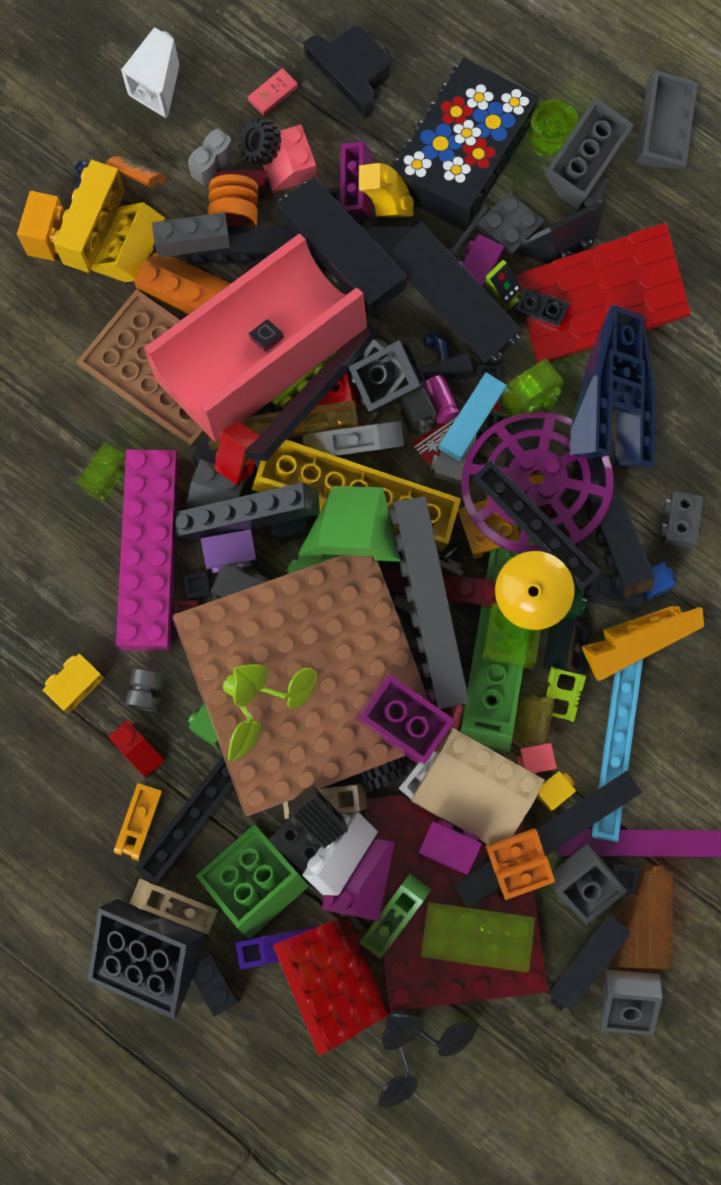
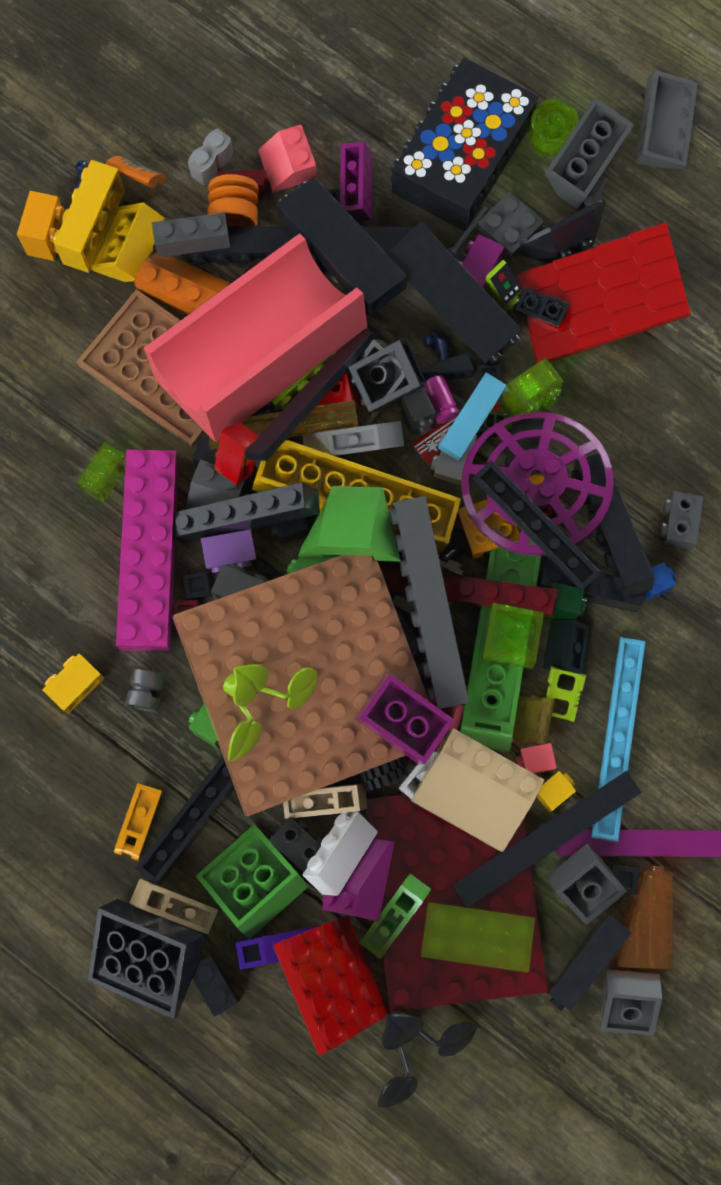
(136, 748): red slope -> none
(153, 72): white slope -> none
(250, 139): black tyre -> none
(266, 335): black tile -> none
(273, 92): coral tile -> none
(317, 817): pearl dark grey brick -> none
(352, 65): black brick -> none
(386, 190): yellow brick -> none
(450, 847): magenta slope -> none
(520, 864): orange slope -> none
(550, 578): yellow dish -> none
(621, 380): dark blue wedge -> none
(640, 638): light orange wedge -> none

